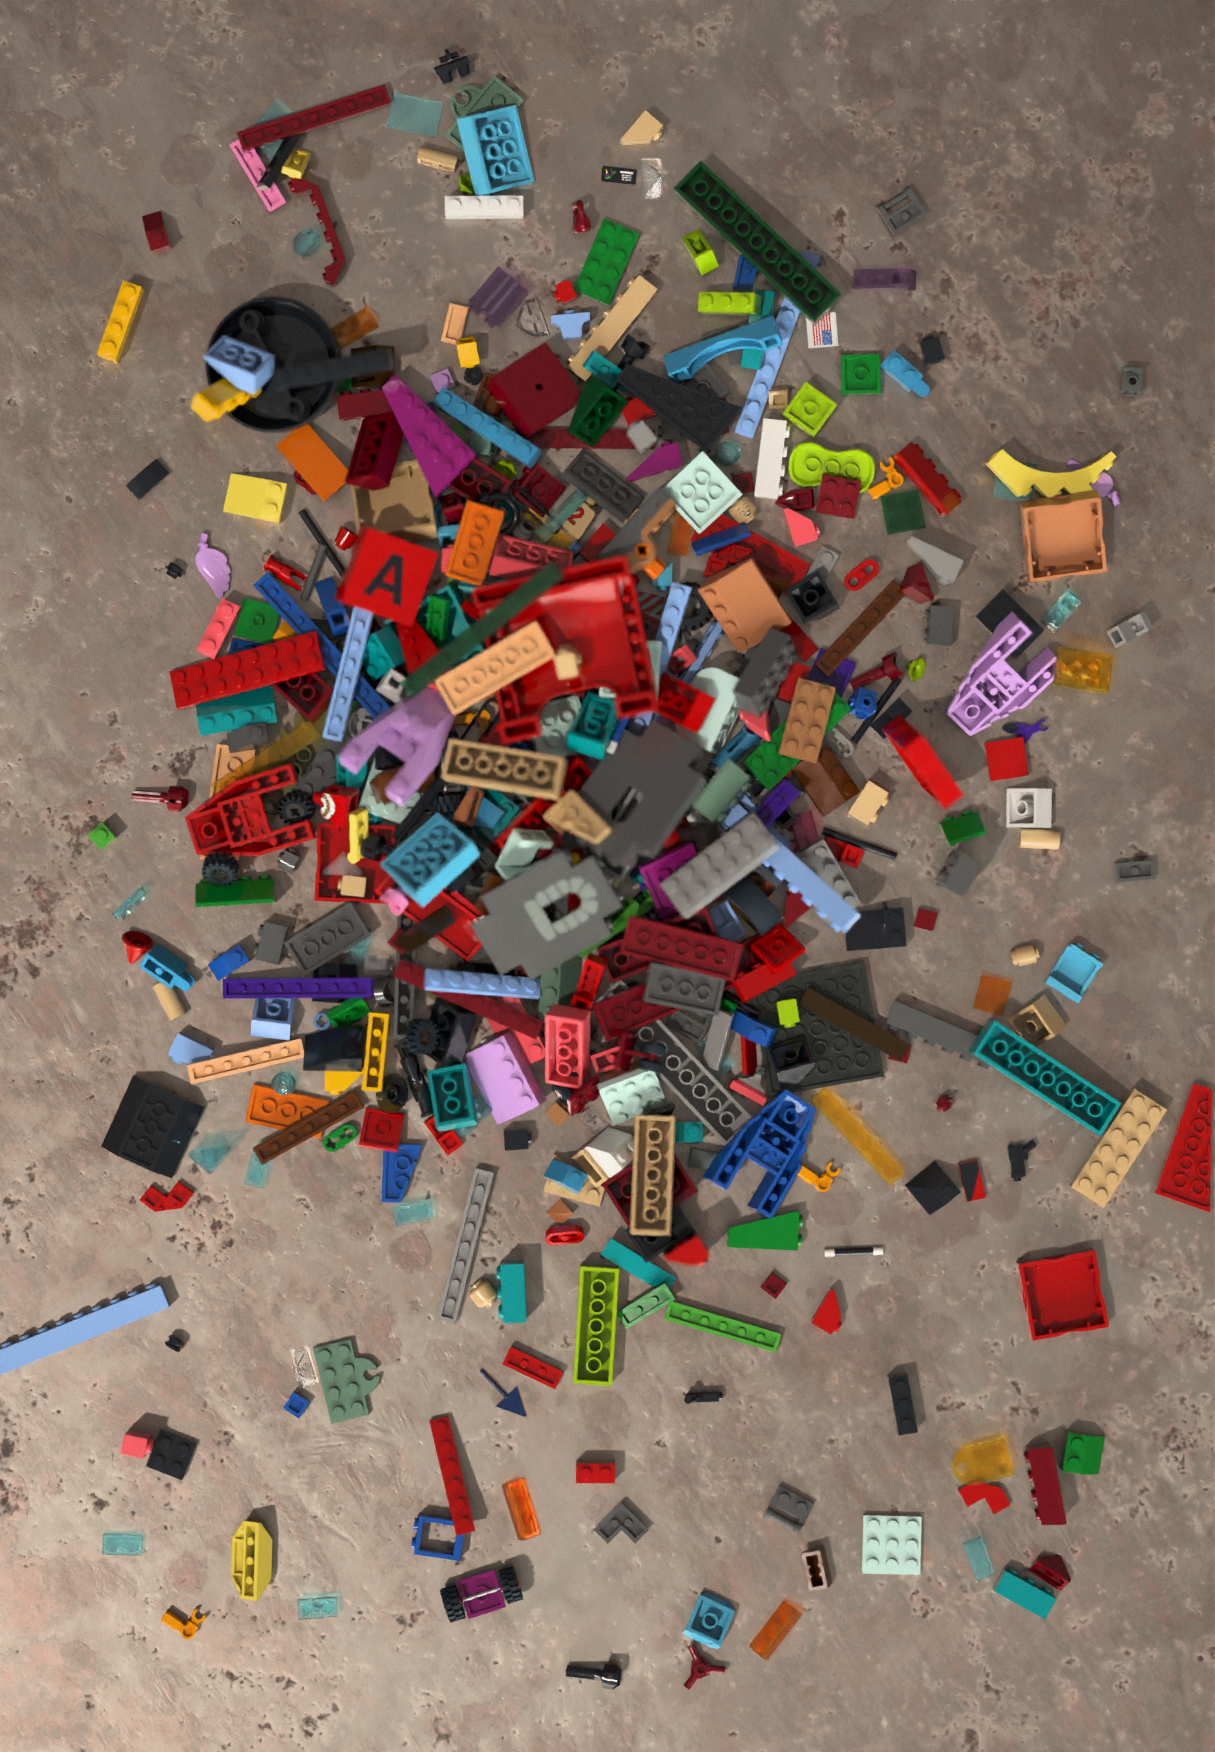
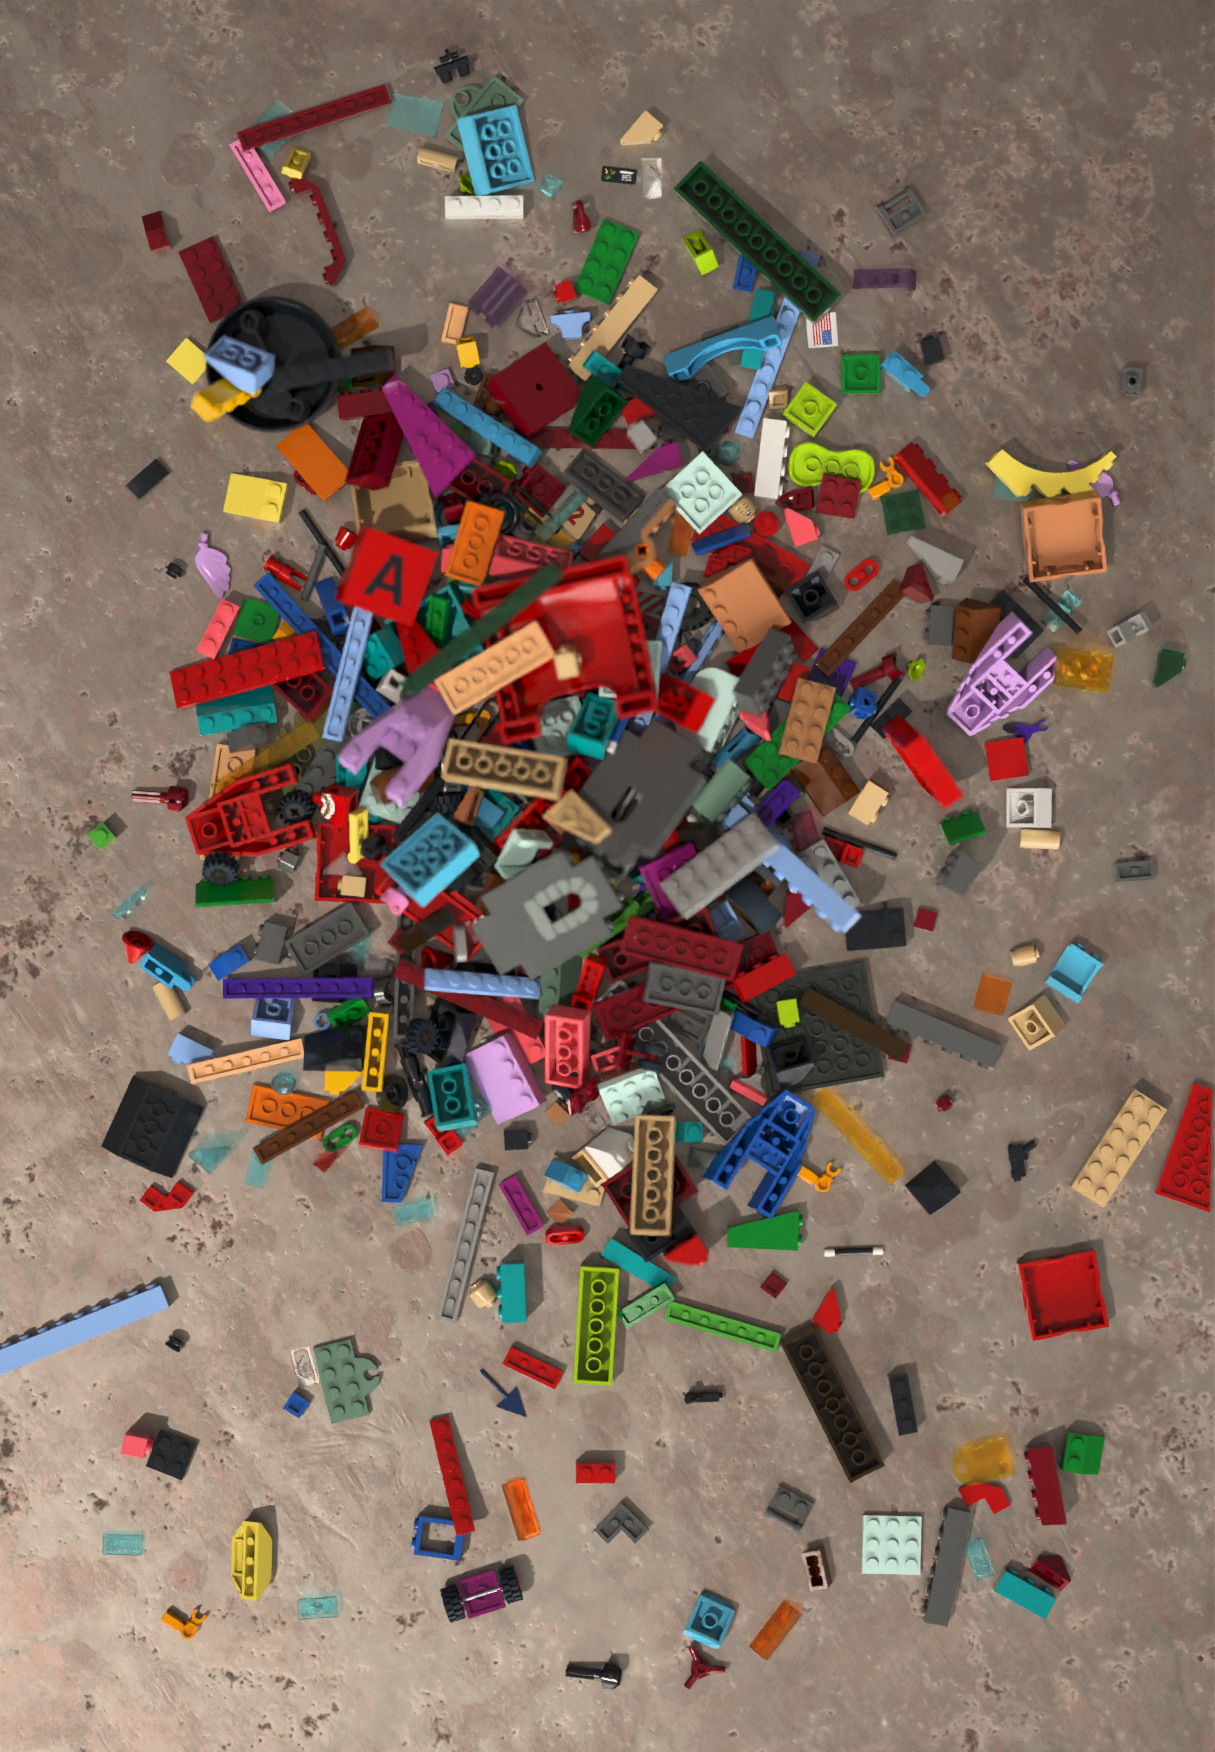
(120, 321): yellow brick -> none
(188, 361): none -> light yellow piece
(211, 279): none -> dark red plate
(276, 163): black tile -> none
(306, 243): clear light blue head -> none
(325, 1162): none -> clear red slope
(435, 959): none -> red hat
(459, 943): none -> light grey beam
(521, 1205): none -> magenta plate
(549, 187): none -> clear light blue slope
(729, 303): lime brick -> none
(739, 662): none -> red slope
(765, 524): none -> red piece
(778, 948): red tile -> none
(831, 1403): none -> dark brown brick
(946, 1566): none -> dark grey brick
(971, 1180): black tile -> none
(973, 628): none -> reddish brown slope
(1044, 1077): teal brick -> none
(1053, 606): none -> black bar
(1168, 666): none -> clear green slope

